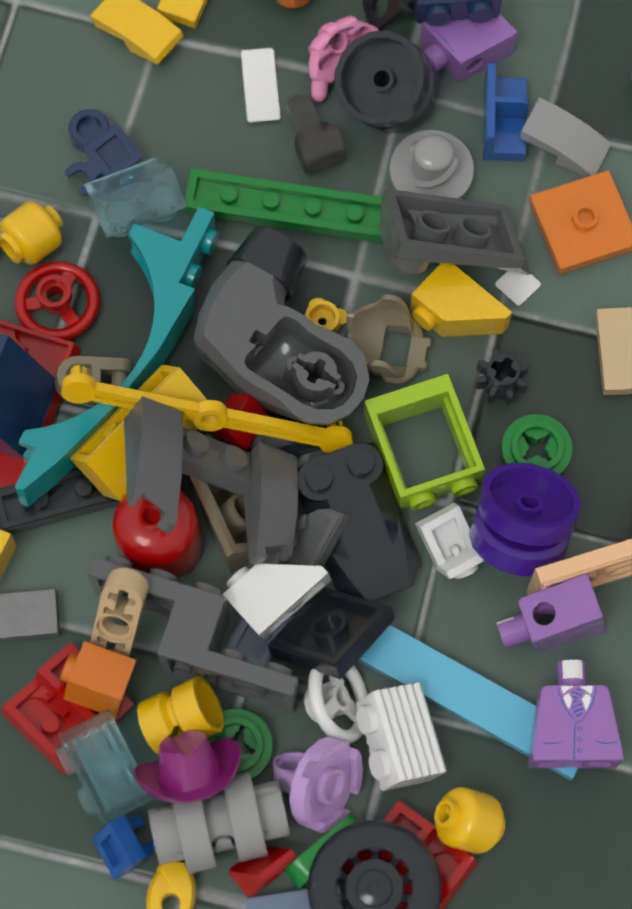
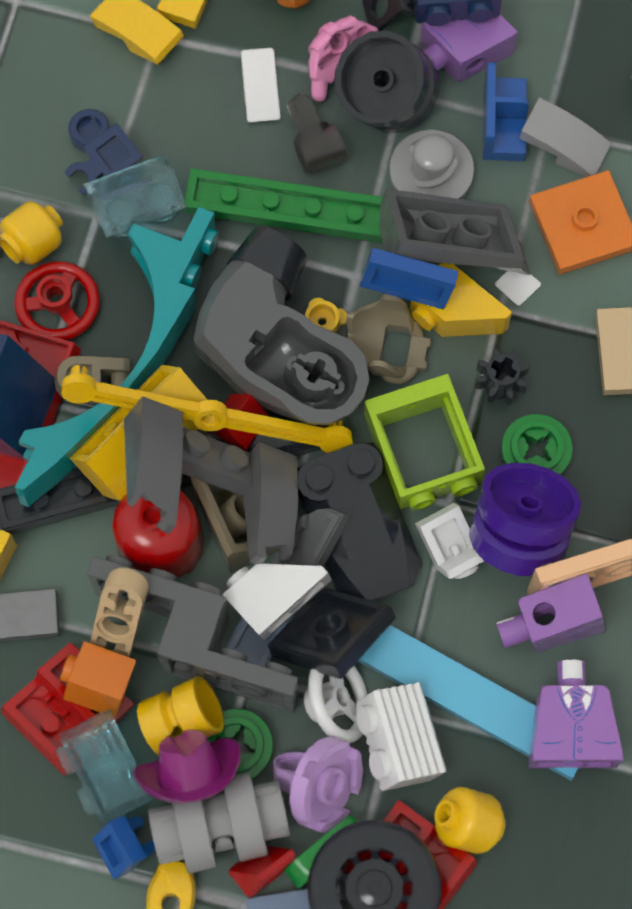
(408, 278): none -> blue tile

